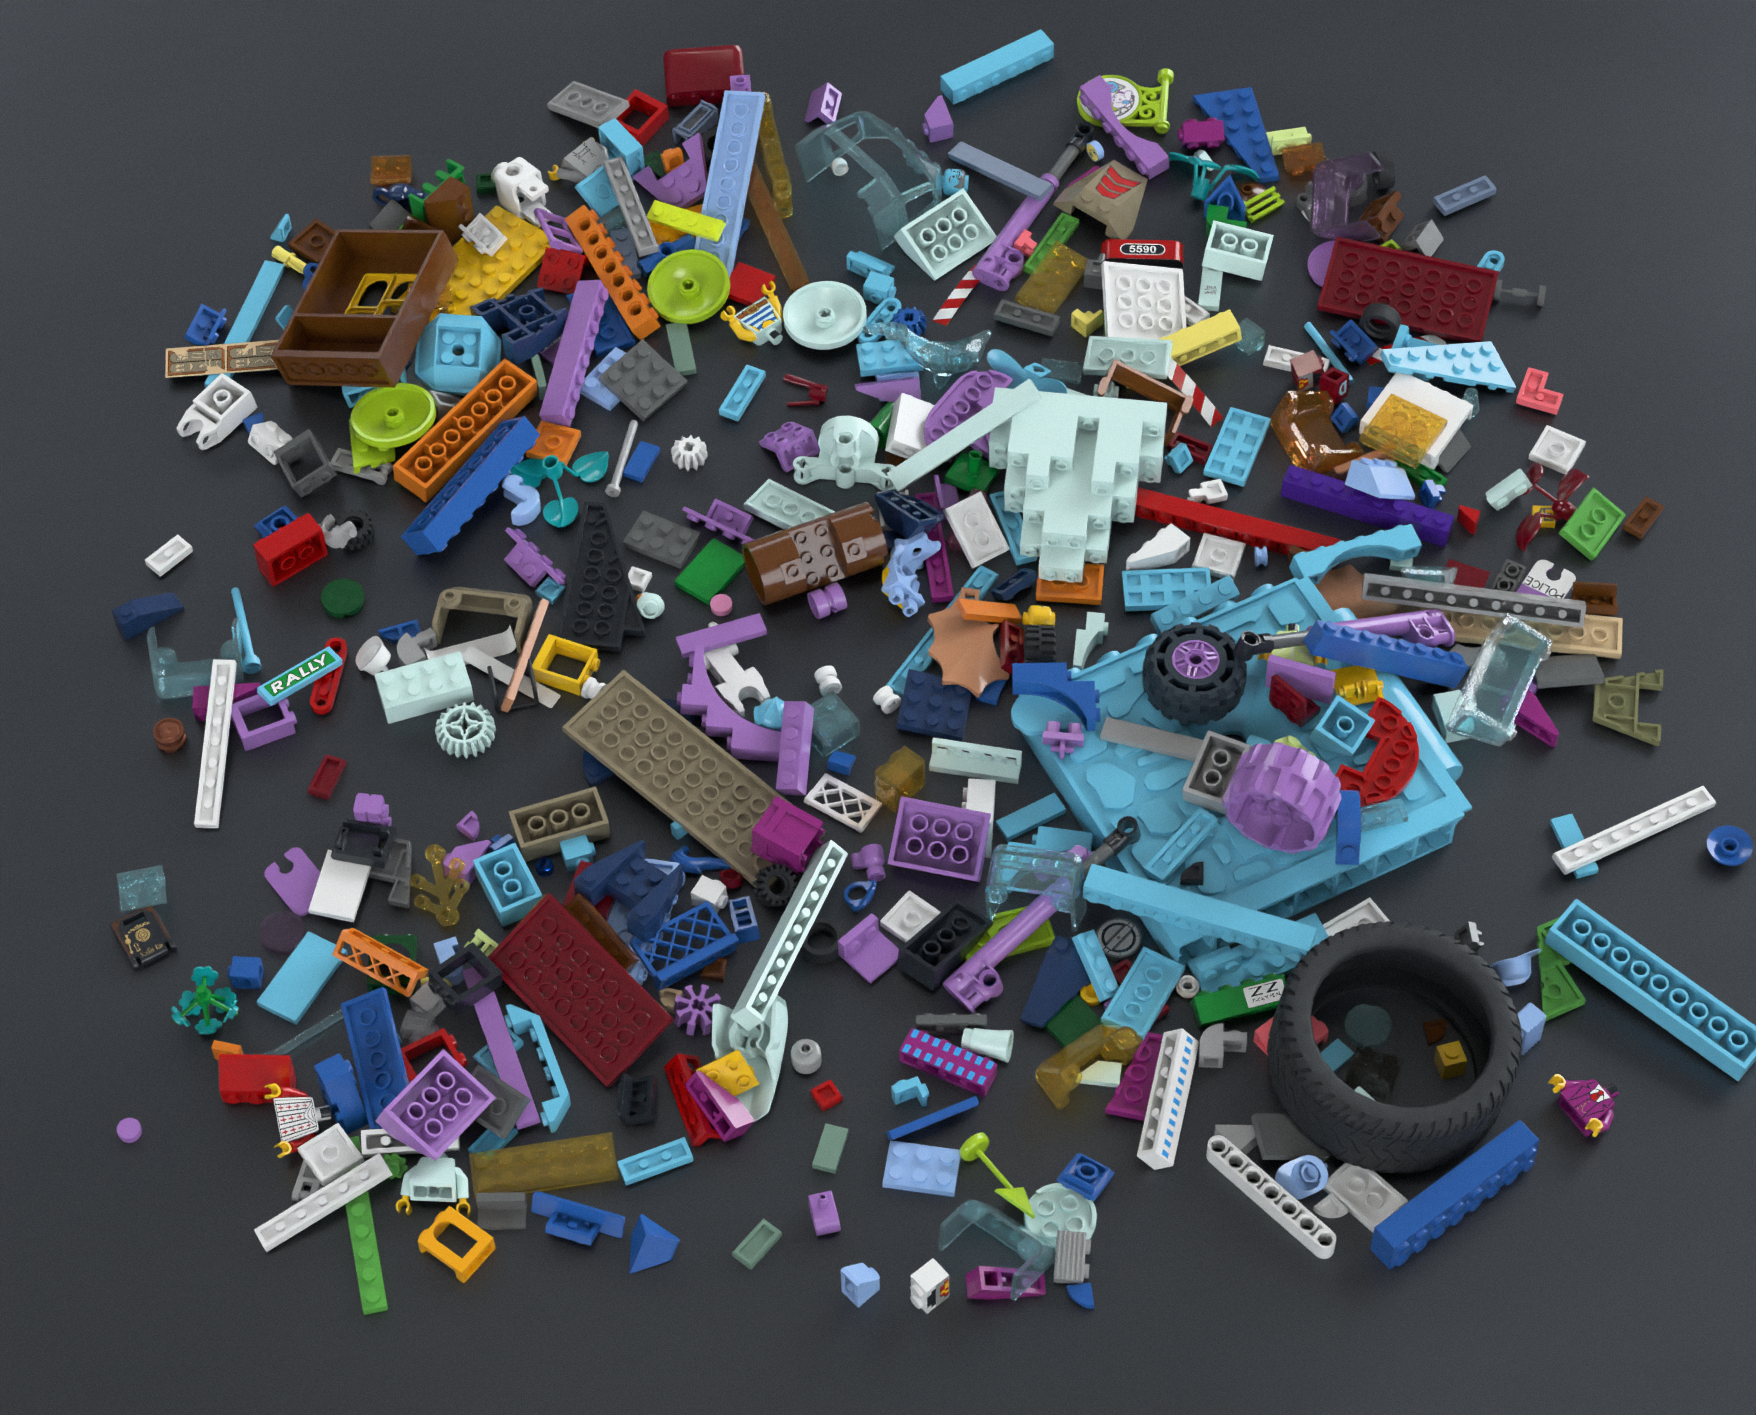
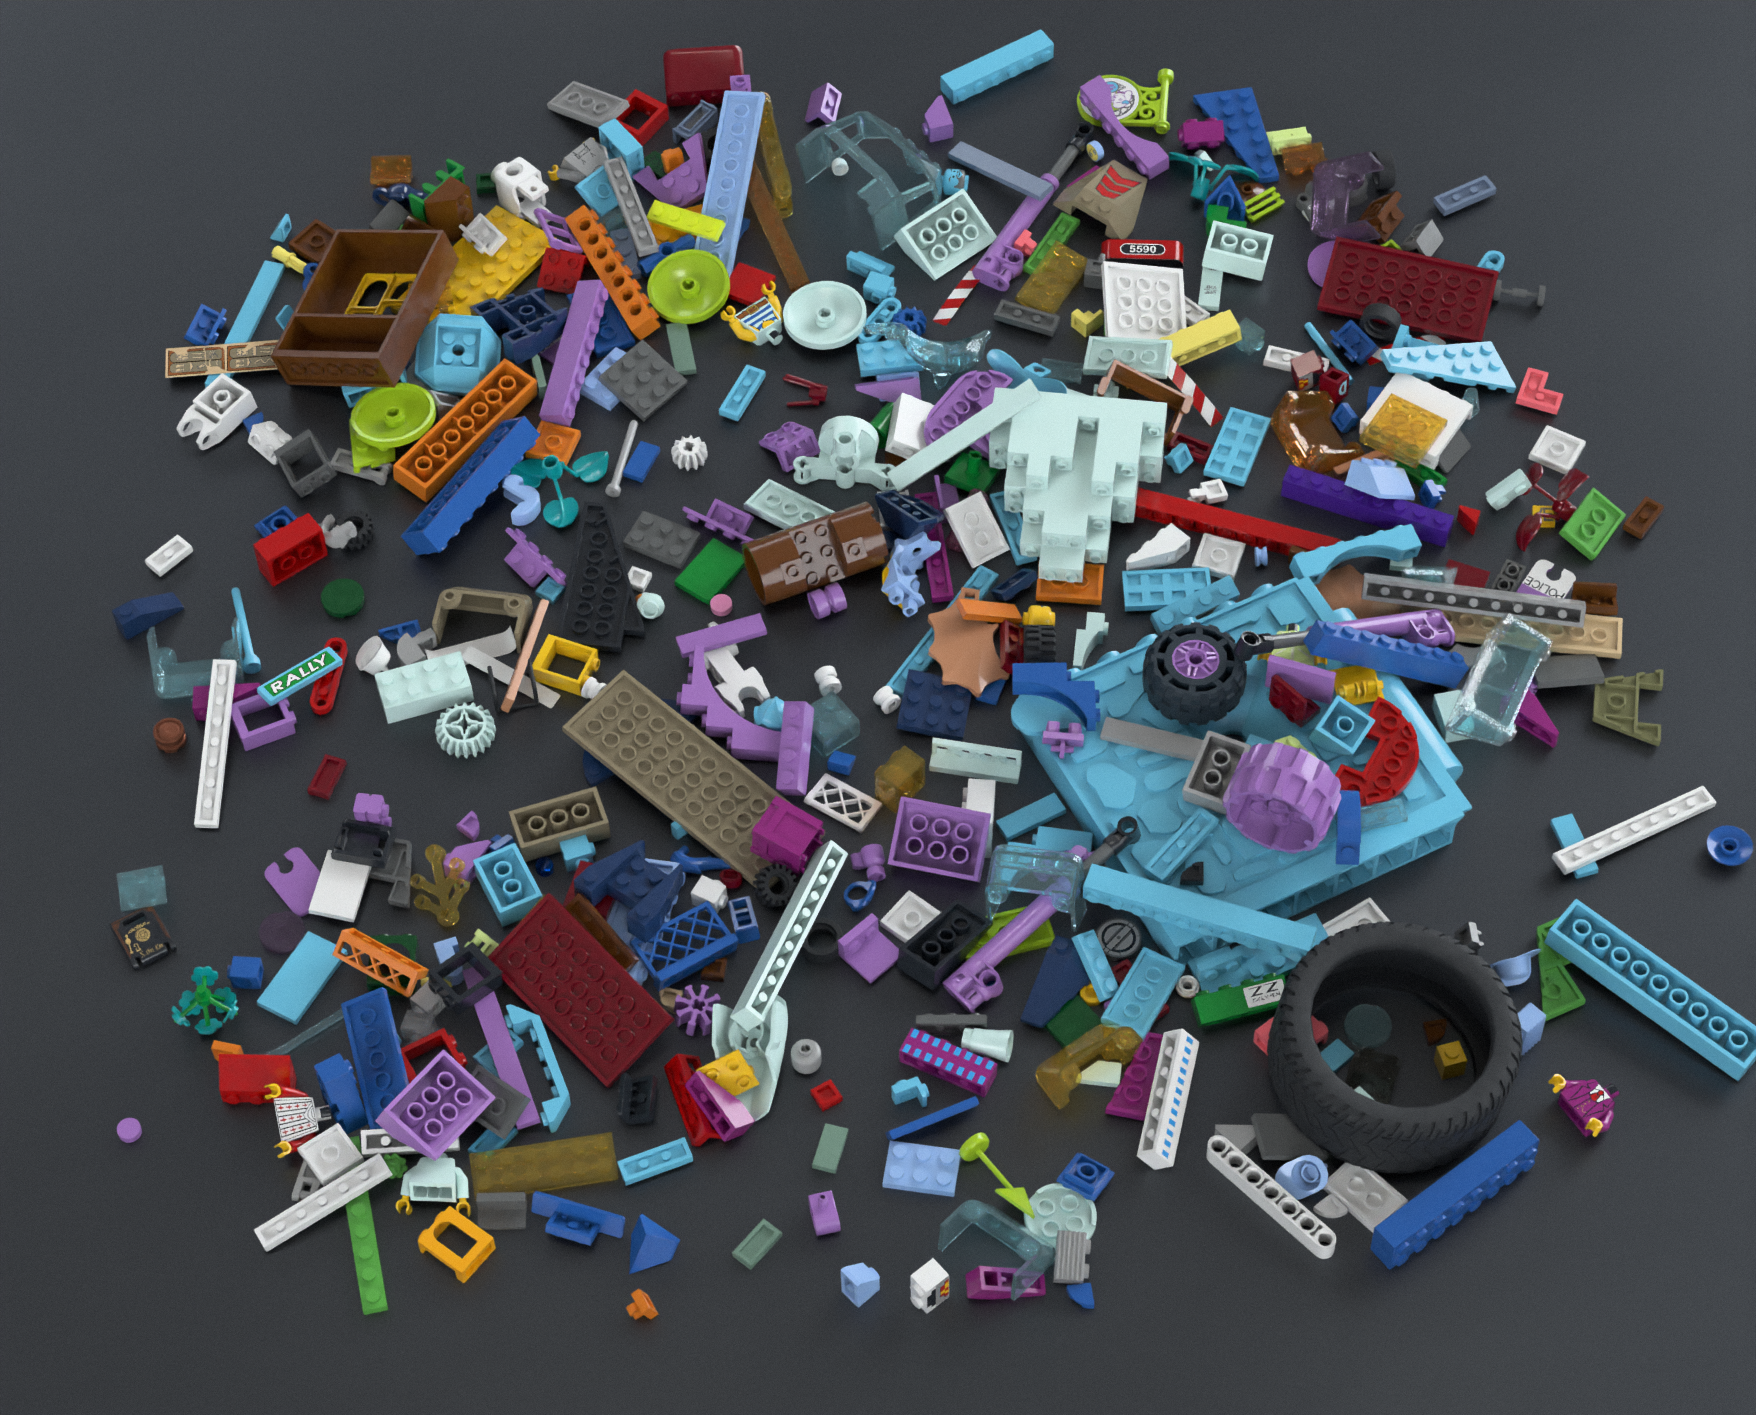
(641, 1306): none -> orange tile
(1216, 1042): light grey brick -> none

